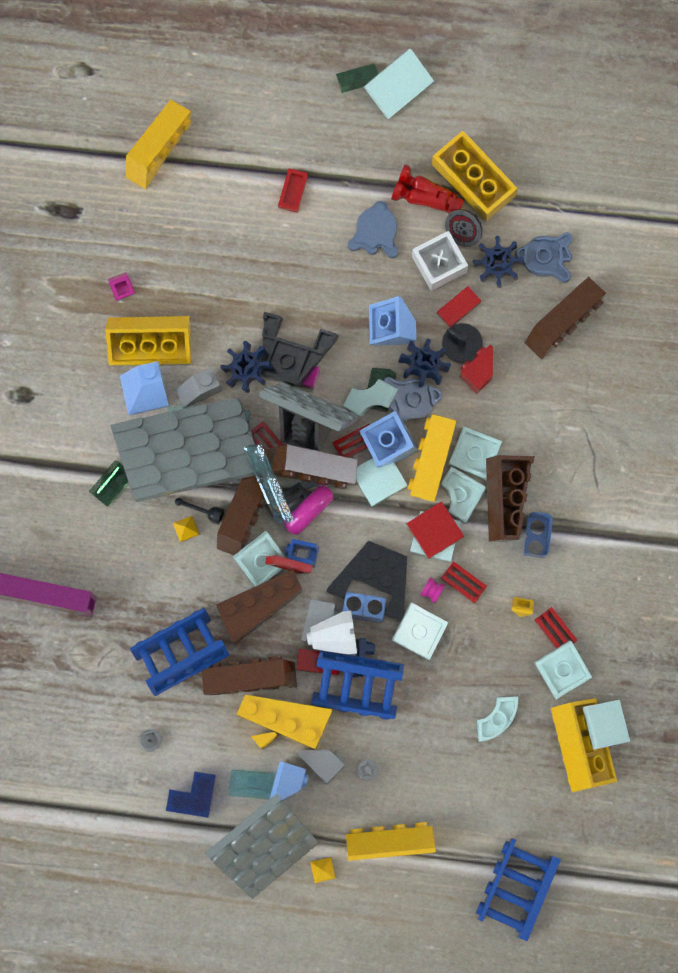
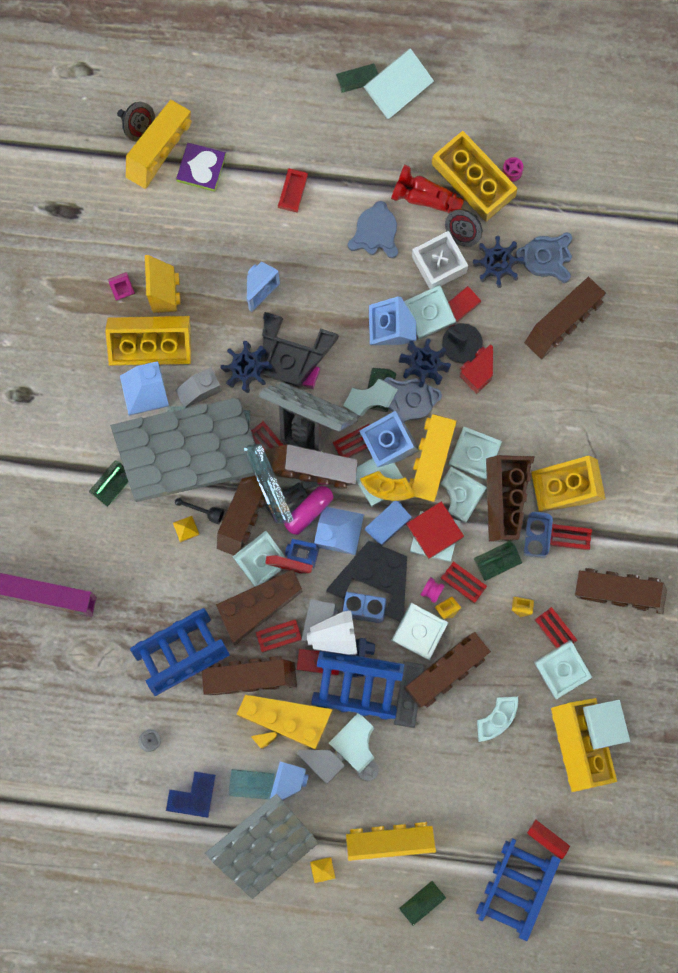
(136, 119): none -> shield
(161, 285): none -> yellow slope
(201, 167): none -> tile
(260, 283): none -> light blue slope
(275, 628): none -> red tile
(339, 530): none -> light blue slope
(353, 742): none -> light aqua tile
(387, 488): none -> yellow tile
(388, 523): none -> medium blue piece
(406, 707): none -> dark grey tile
(422, 903): none -> clear green slope
(430, 311): none -> light aqua tile
(447, 669): none -> reddish brown wedge
(448, 608): none -> yellow slope
(498, 560): none -> clear green slope
(510, 165): none -> dark pink wheel
(548, 839): none -> red tile
(568, 484): none -> yellow slope
(587, 538): none -> red tile
(621, 590): none -> reddish brown wedge

